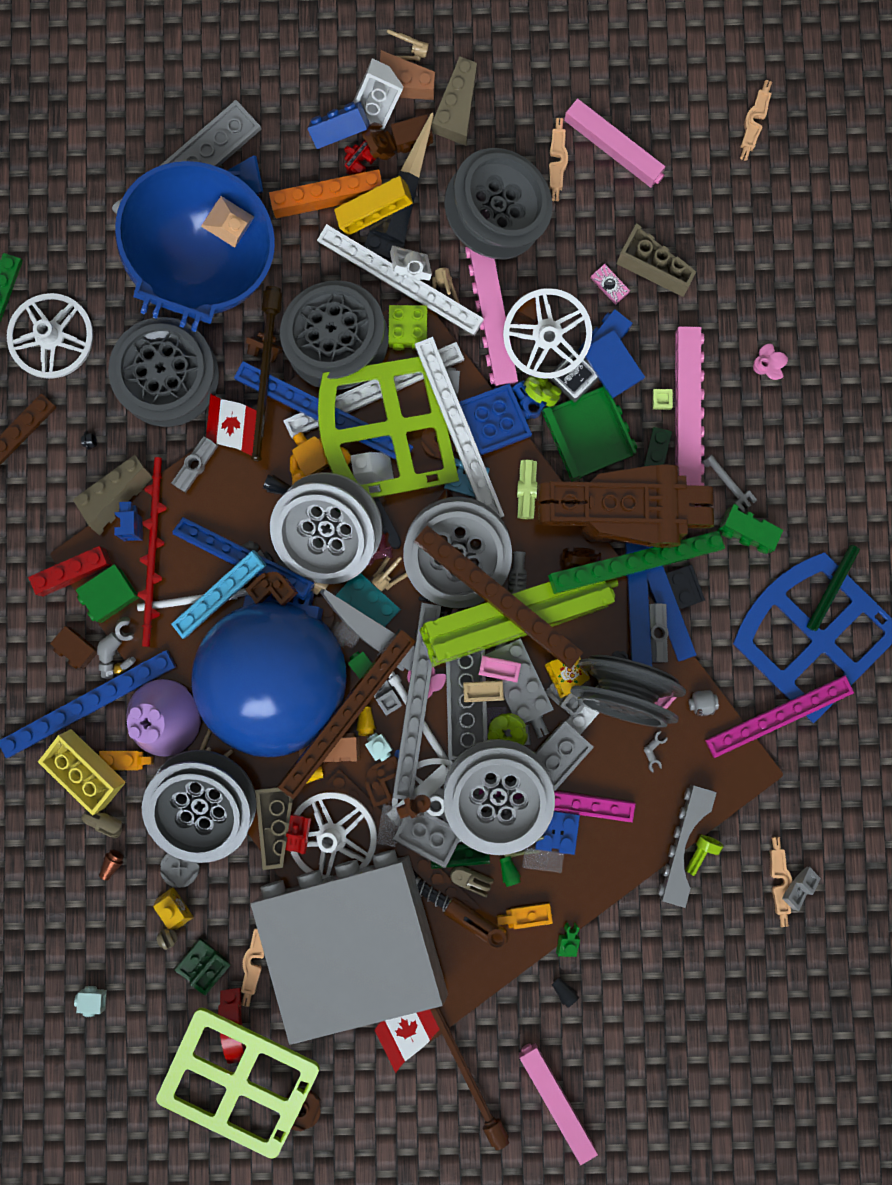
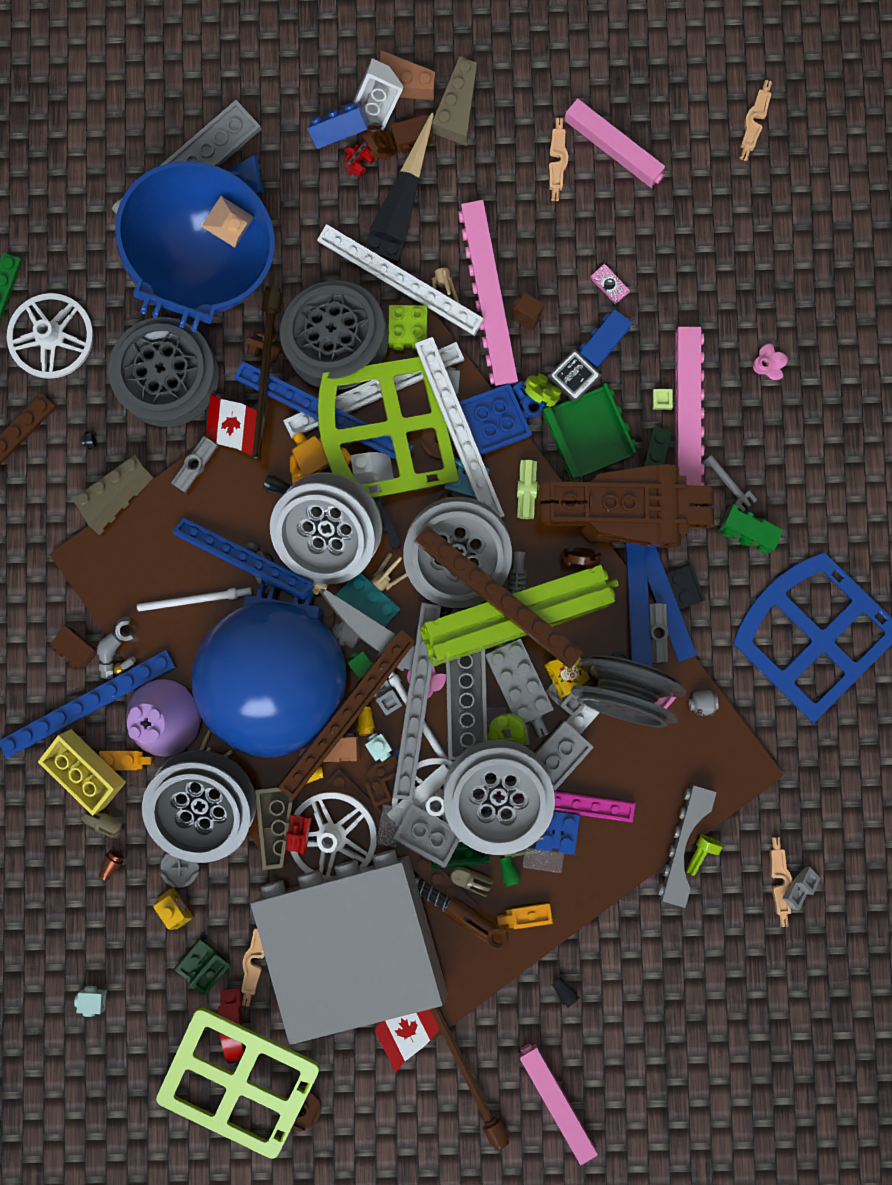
(70, 571): red brick -> none
(106, 594): green brick -> none
(130, 523): blue hips -> none
(149, 559): red plant -> none
(166, 938): dark tan arm -> none
(218, 594): medium azure tile -> none
(271, 583): reddish brown plate -> none
(323, 193): orange brick -> none
(373, 206): yellow brick -> none
(384, 551): clear pink piece -> none
(410, 263): white plate -> none
(414, 806): reddish brown hips -> none
(419, 48): tan plant -> none
(483, 691): tan tile -> none
(499, 669): bright pink tile -> none
(504, 188): dark grey wheel -> none
(547, 333): white wheel -> none
(568, 943): green plate -> none
(613, 364): blue tile -> none
(634, 562): green plate -> none
(648, 749): light grey arm -> none
(655, 263): dark tan wedge -> none
(779, 716): dark pink tile -> none
(833, 587): dark green axle -> none

